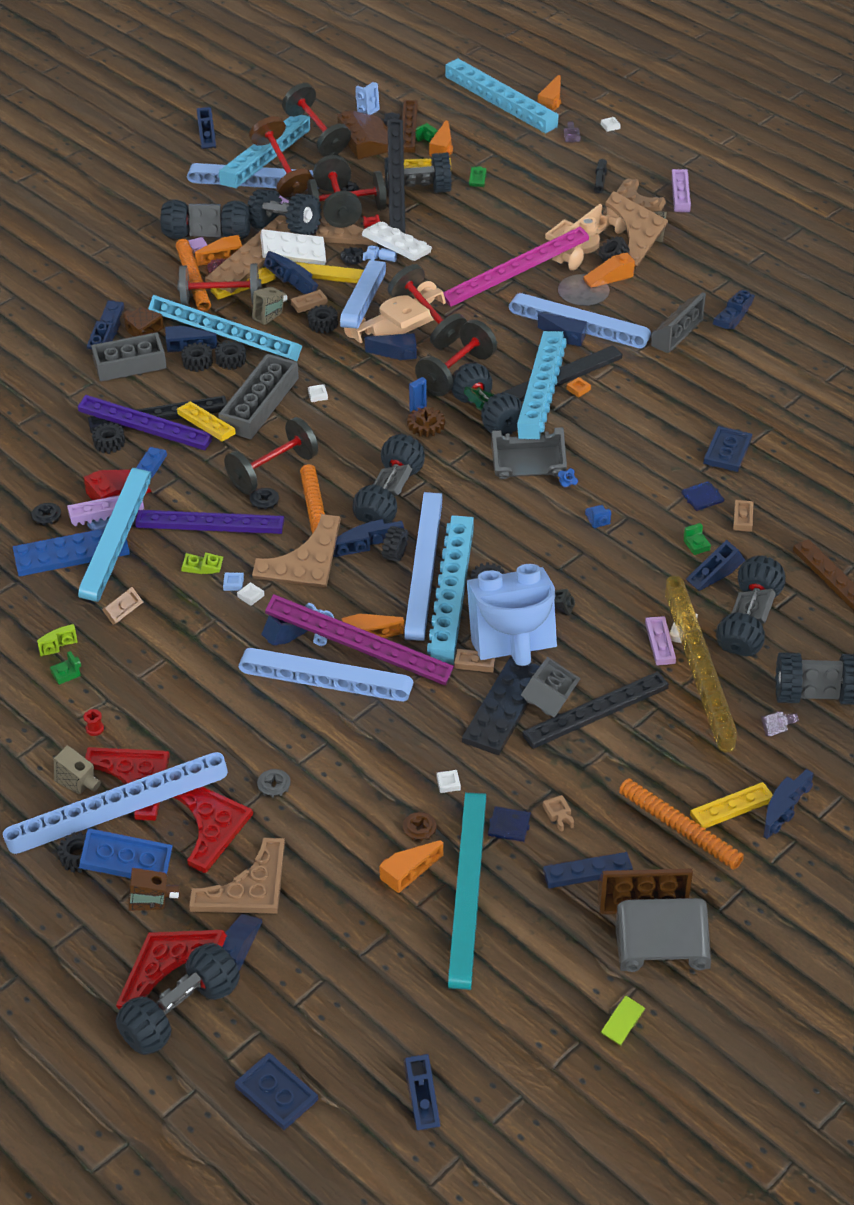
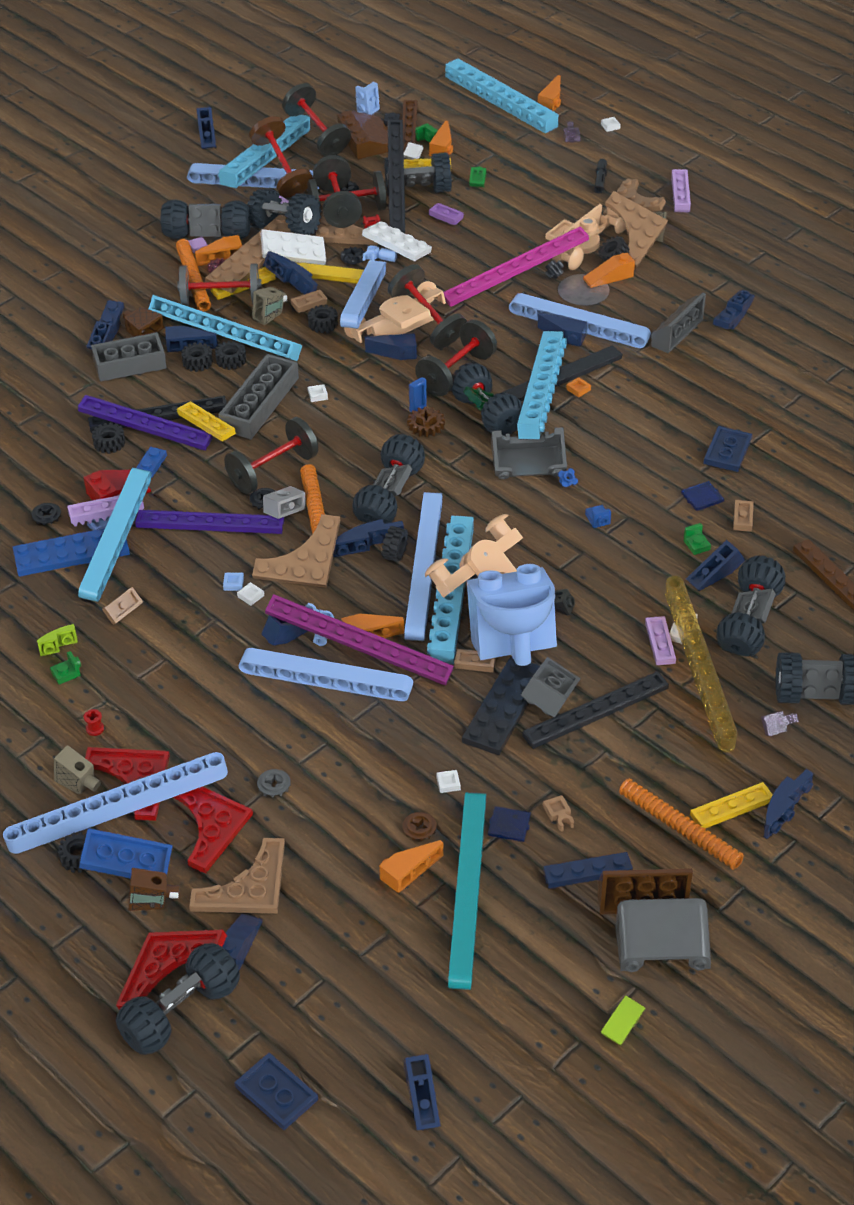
(202, 565): lime slope -> none
(284, 502): none -> light grey brick
(413, 151): none -> white tile
(446, 213): none -> medium lavender plate
(481, 557): none -> light nougat piece
(554, 269): none -> black gear

